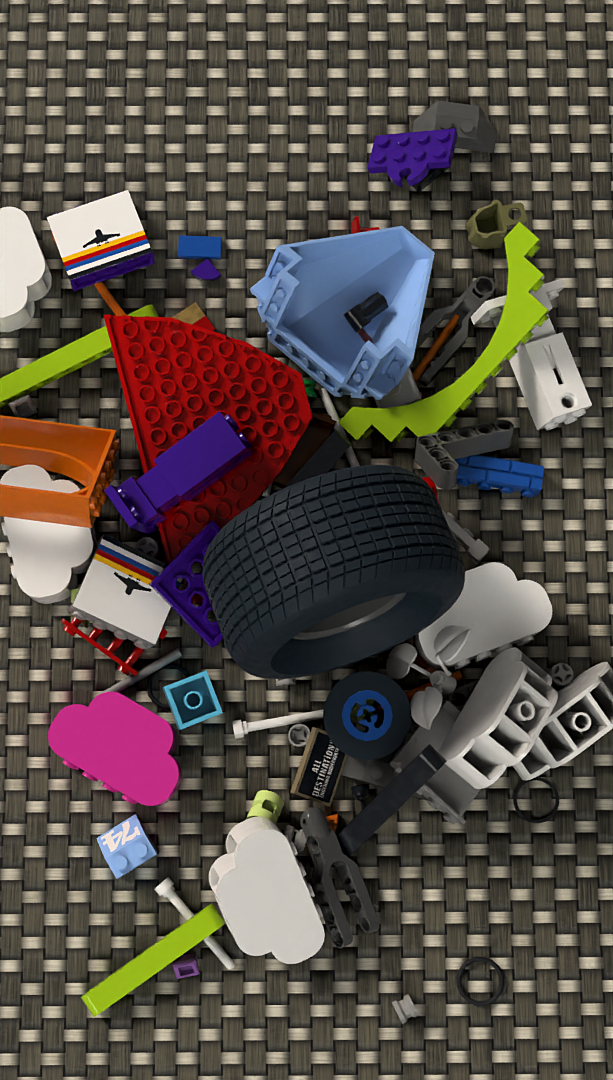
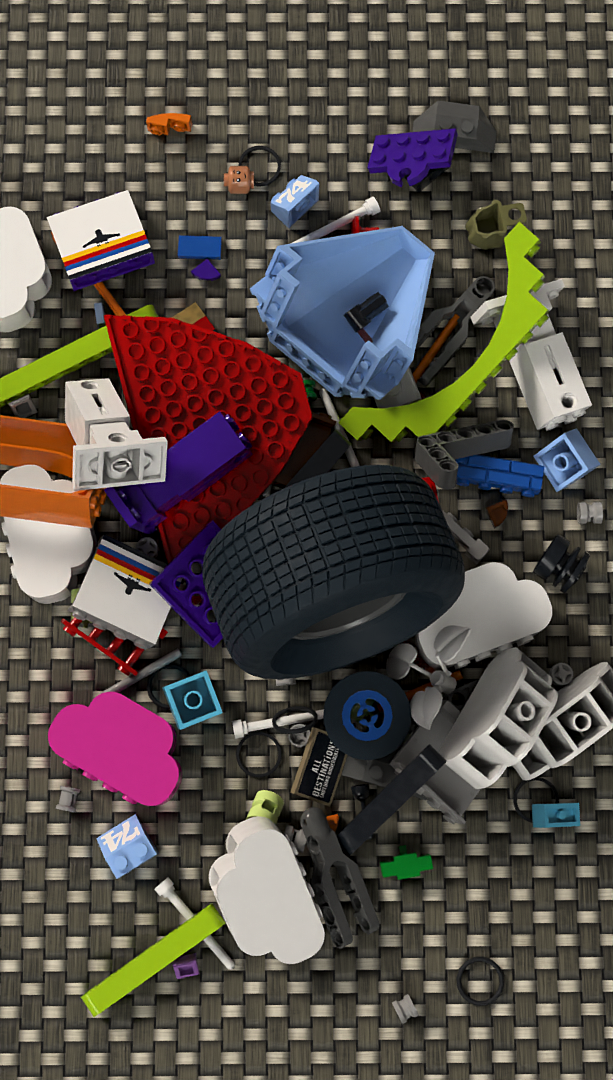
(68, 798): none -> light grey bush
(100, 312): none -> sand blue tile
(105, 446): none -> white brick
(162, 123): none -> orange slope
(238, 756): none -> black piece
(239, 179): none -> nougat head
(273, 153): none -> black piece
(295, 200): none -> light blue slope
(299, 730): none -> black piece
(370, 207): none -> white piece
(406, 864): none -> green piece
(497, 513): none -> reddish brown tile
(555, 815): none -> medium azure plate
(561, 563): none -> black wheel
(566, 459): none -> light blue slope
(589, 512): none -> light grey wheel

